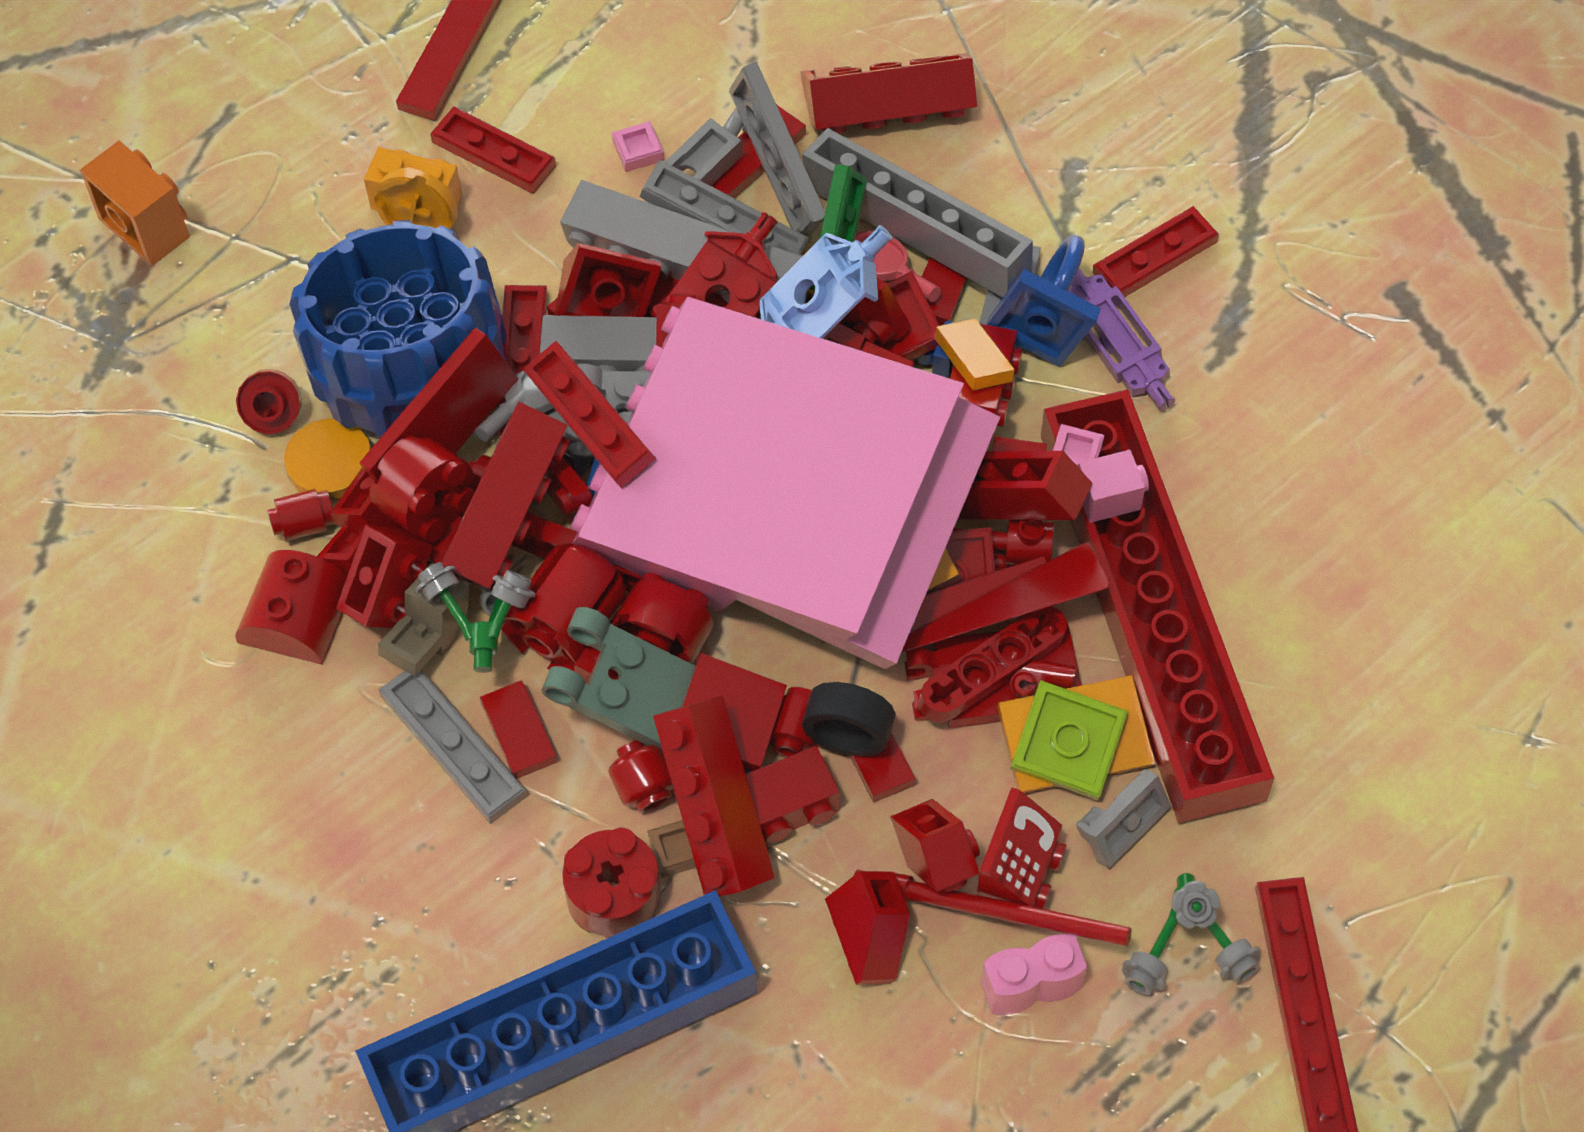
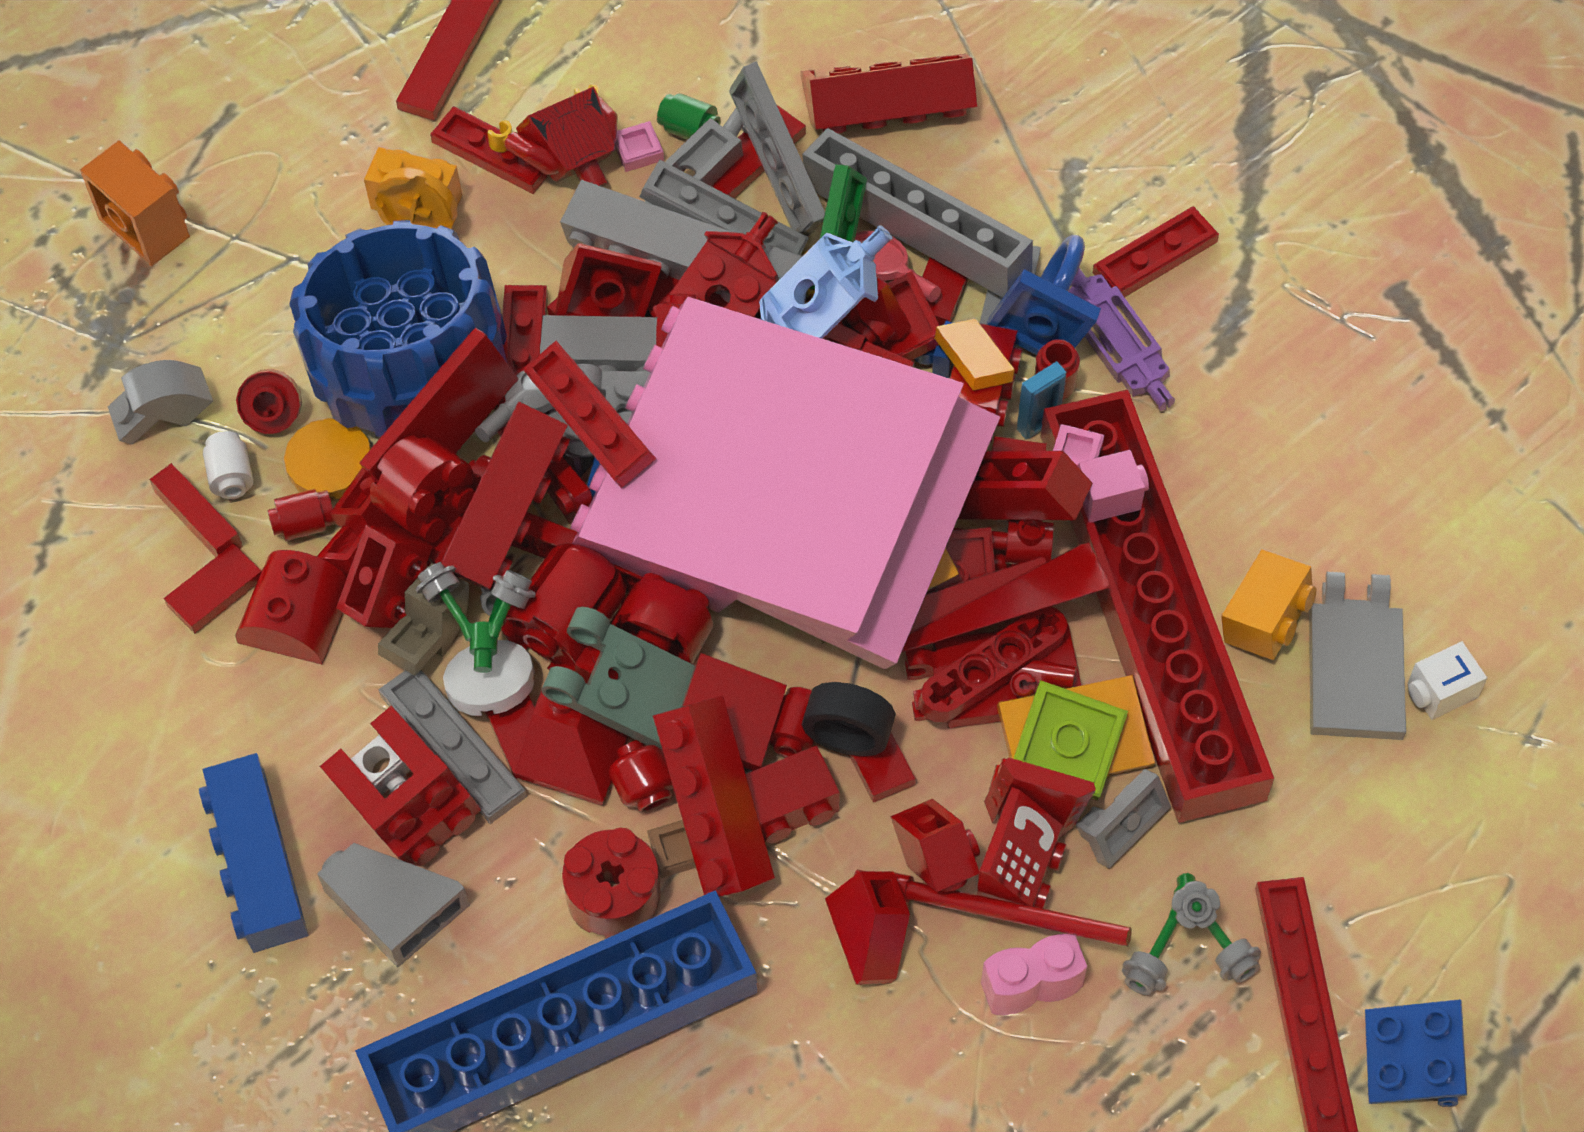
(158, 391): none -> light grey brick
(194, 510): none -> red piece
(213, 588): none -> red tile
(227, 465): none -> white brick
(254, 854): none -> blue brick
(391, 899): none -> light grey slope
(420, 809): none -> red brick
(495, 690): none -> white tile
(564, 137): none -> red torso
(568, 752): none -> red slope
(684, 115): none -> green brick
(1038, 393): none -> dark azure tile
(1054, 791): none -> red slope
(1066, 356): none -> red brick
(1268, 605): none -> light orange brick
(1357, 663): none -> light grey tile
(1416, 1053): none -> blue hinge
(1446, 681): none -> white brick

